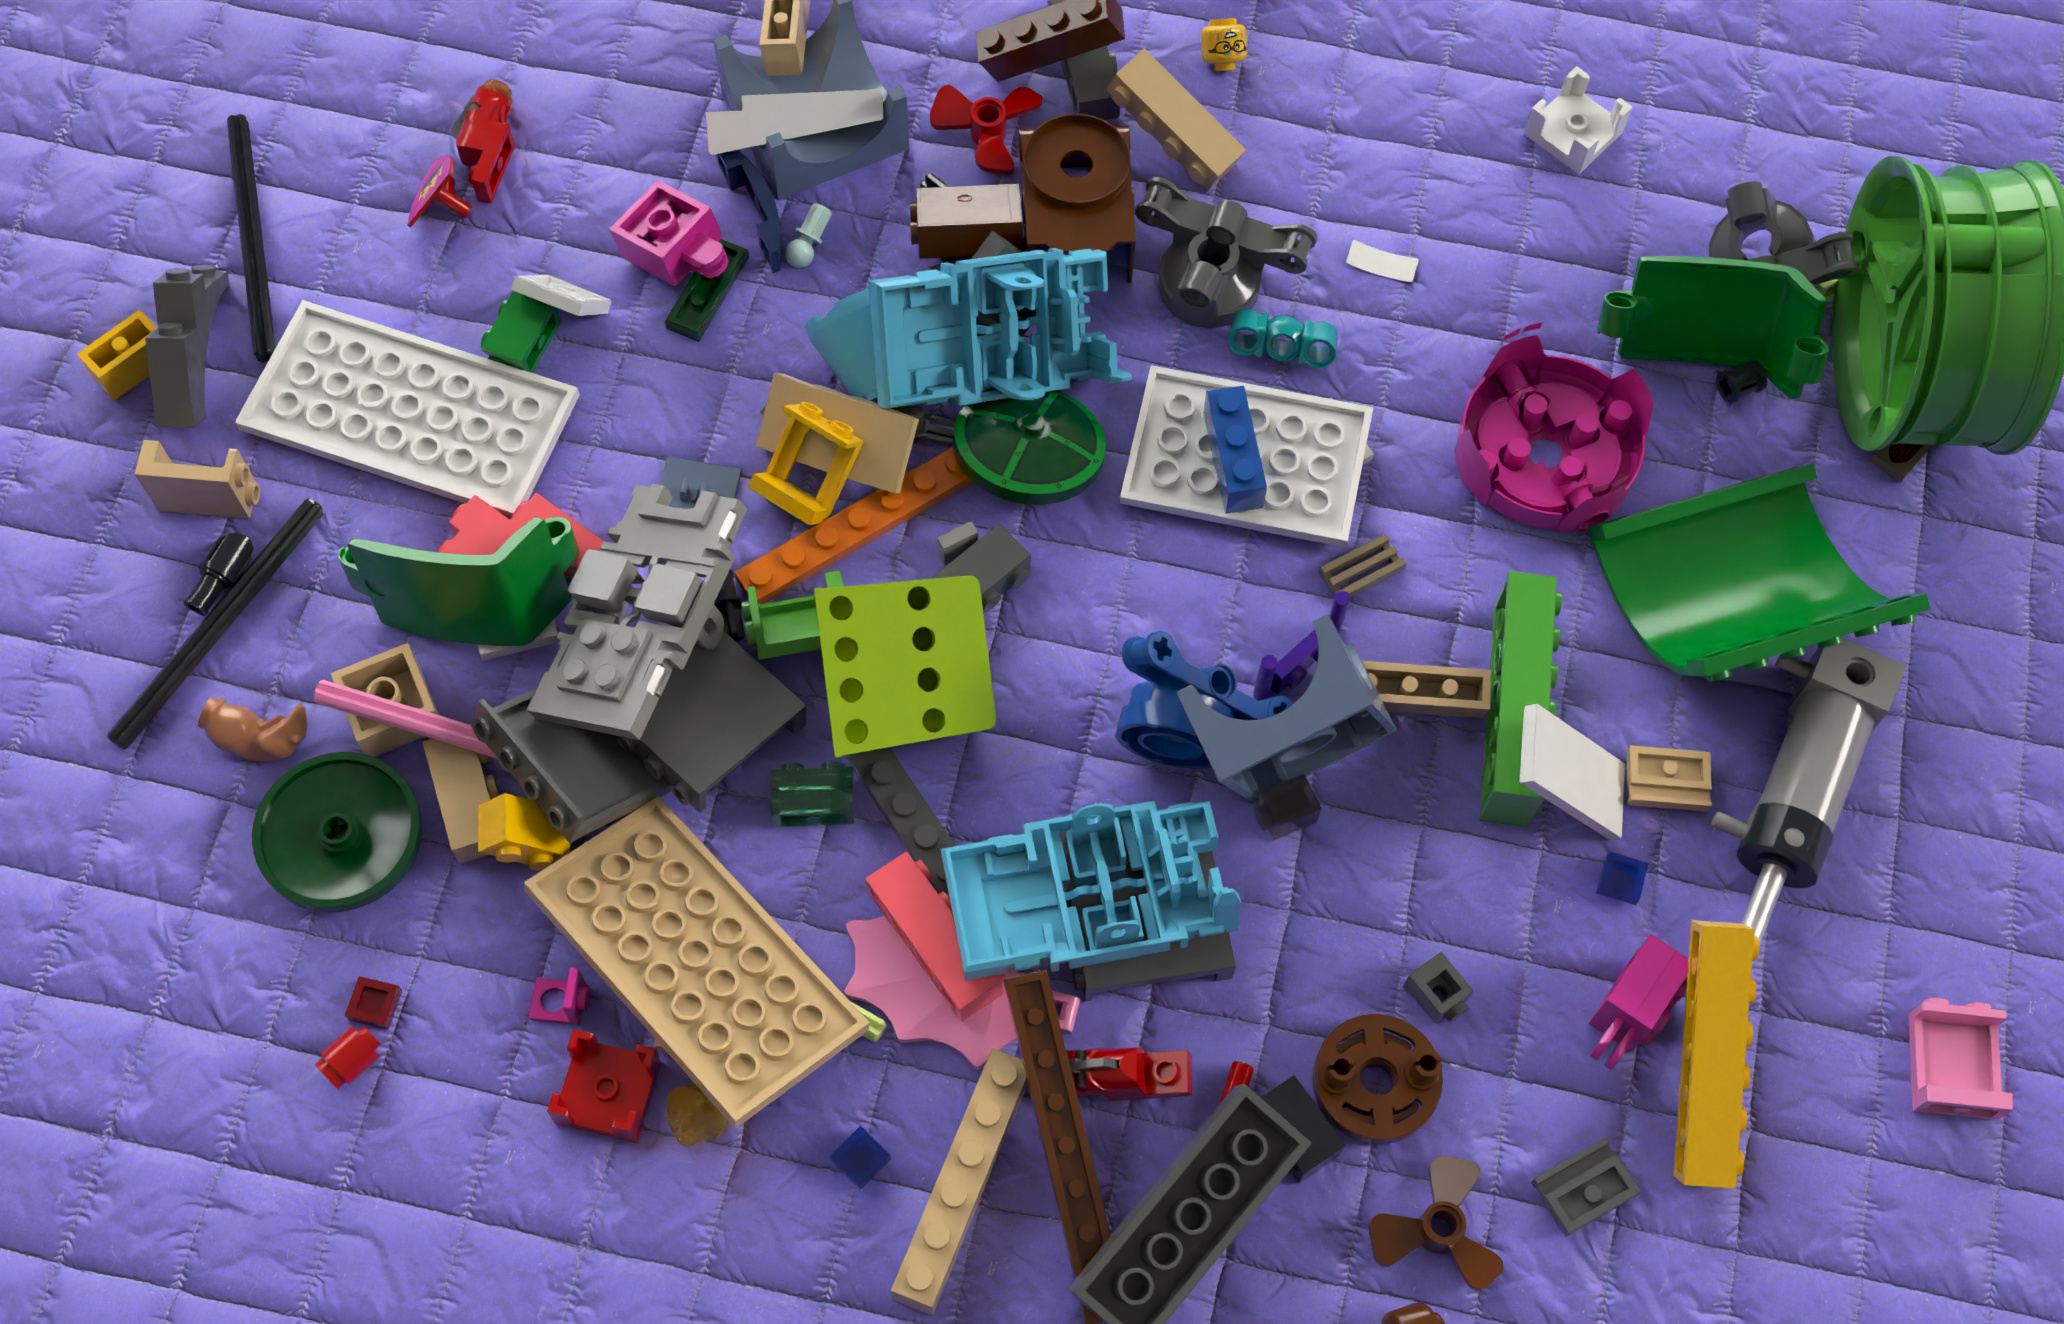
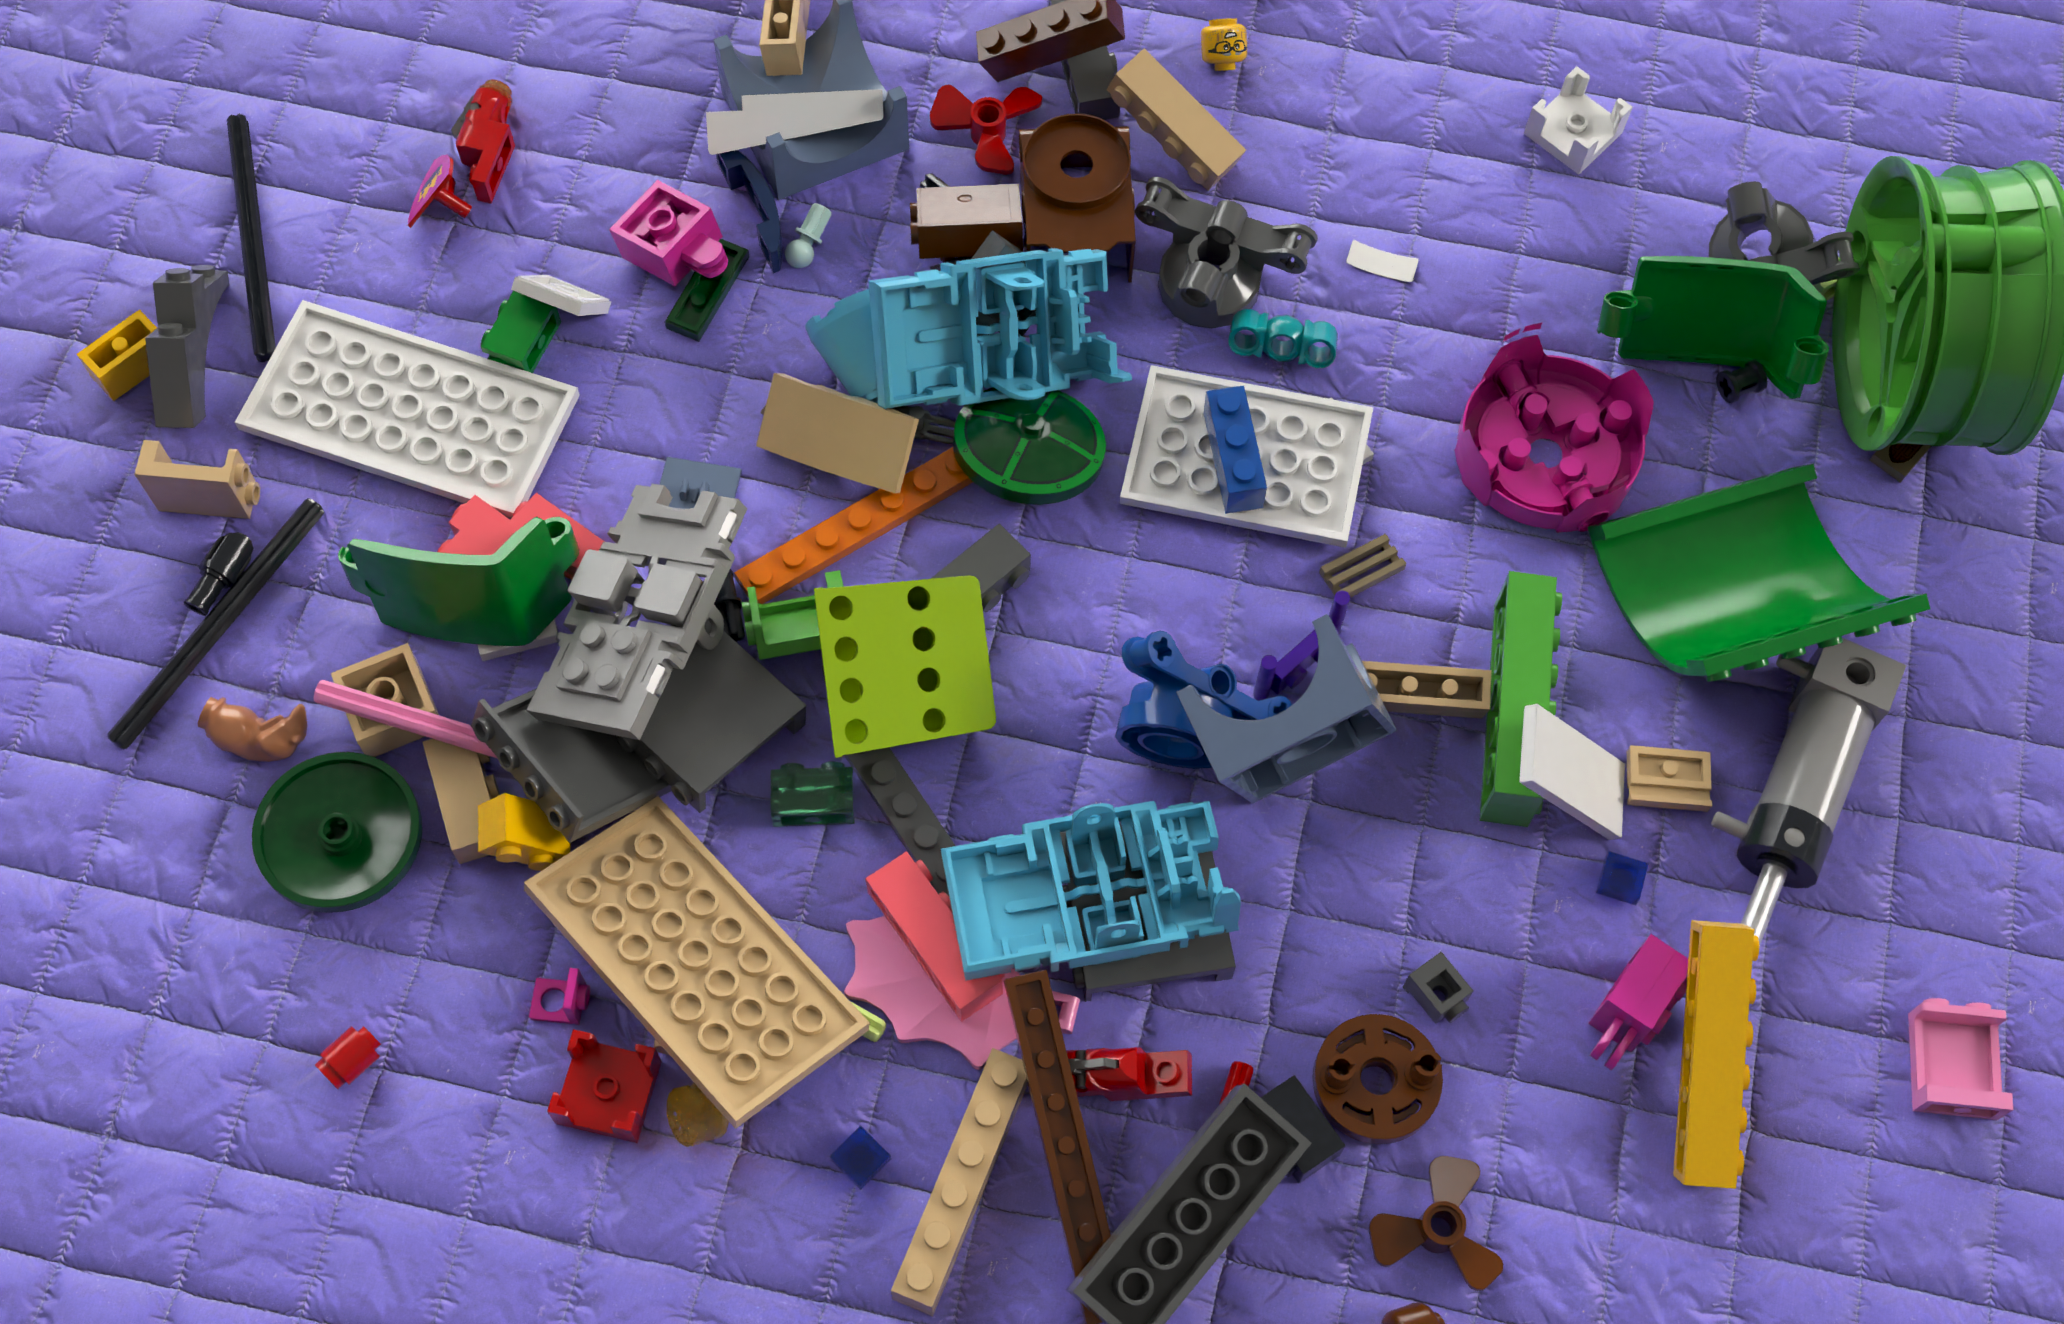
(373, 1002): dark red tile -> none
(774, 483): yellow panel -> none
(956, 542): light grey tile -> none
(1287, 807): clear smoke brick -> none
(1585, 1187): dark grey plate -> none

